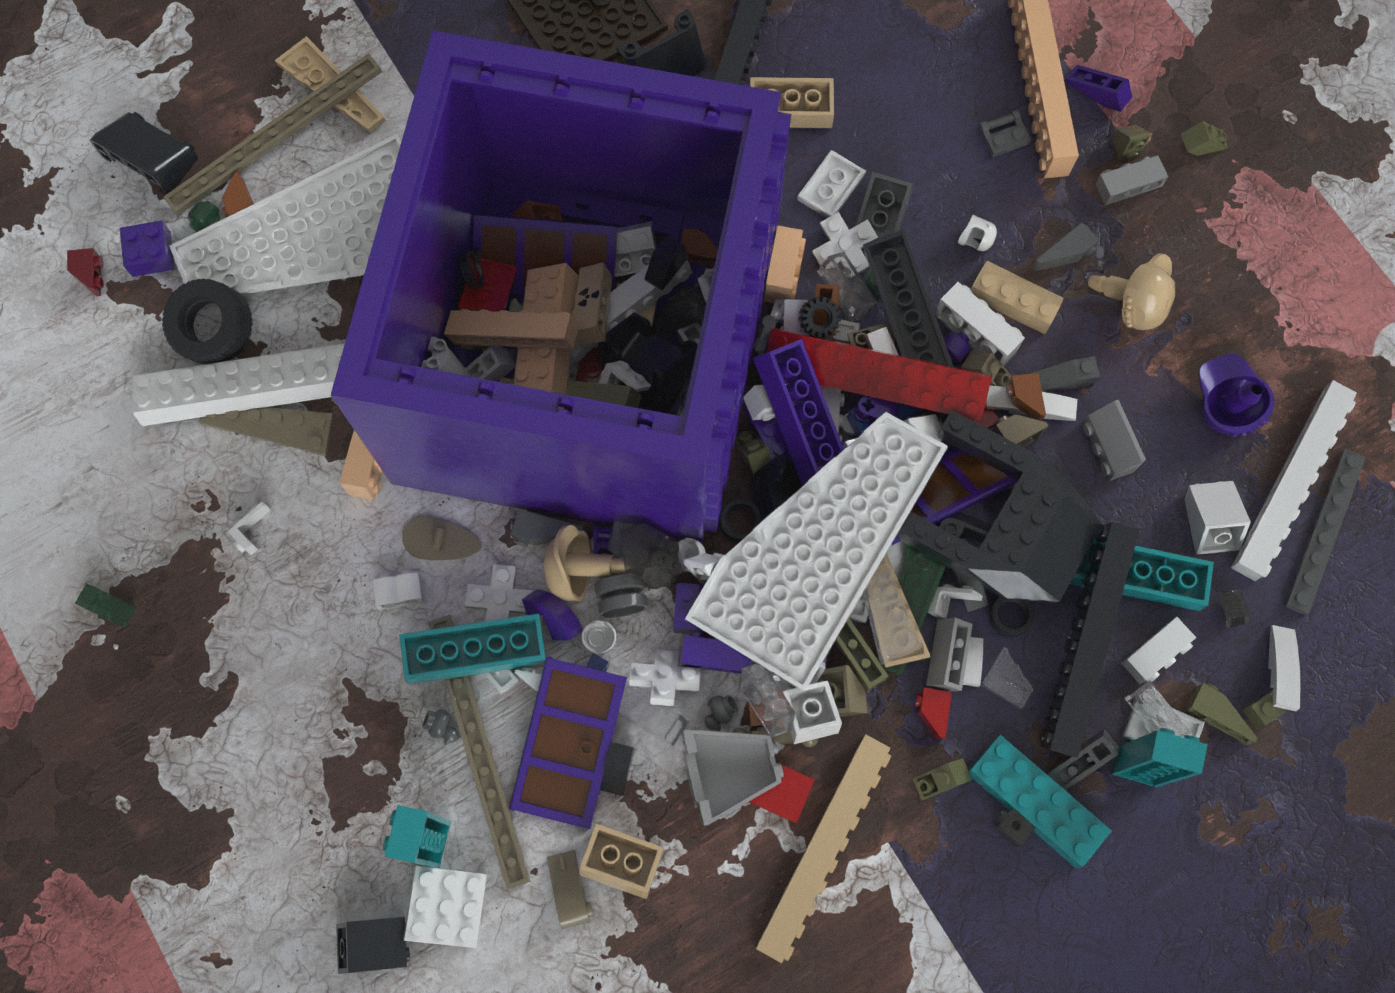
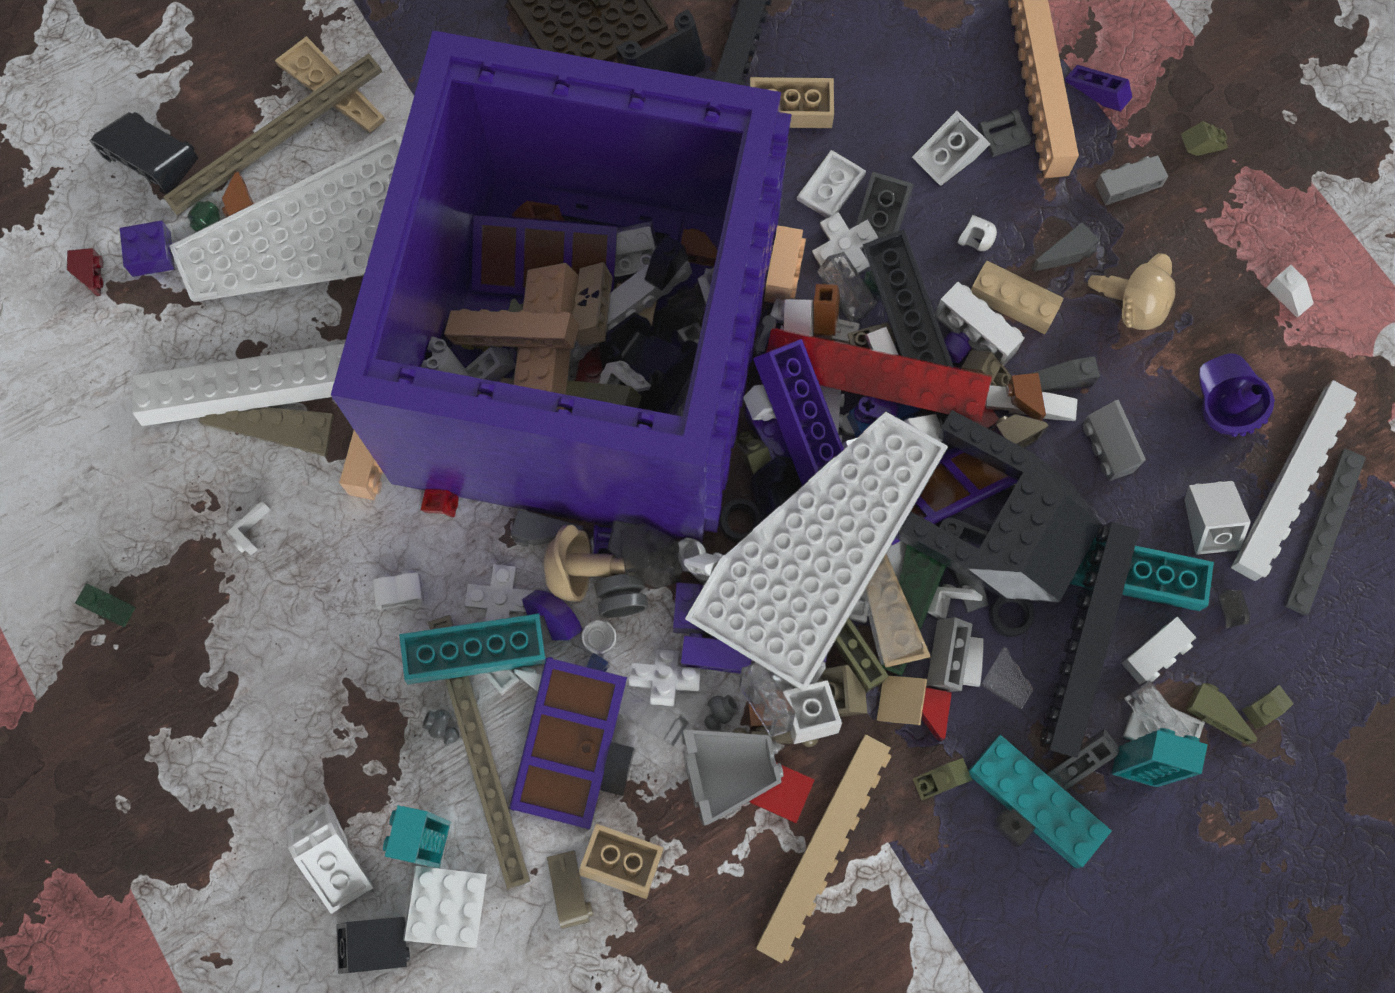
(181, 313): black tyre -> none
(325, 859): none -> white bracket
(438, 539): dark tan shield -> none
(440, 502): none -> red bracket
(471, 268): black piece -> none
(496, 289): red tile -> none
(832, 317): black tyre -> none
(902, 700): none -> tan piece
(950, 149): none -> white slope
(1130, 142): olive slope -> none
(1284, 668): white slope -> none
(1292, 291): none -> white slope

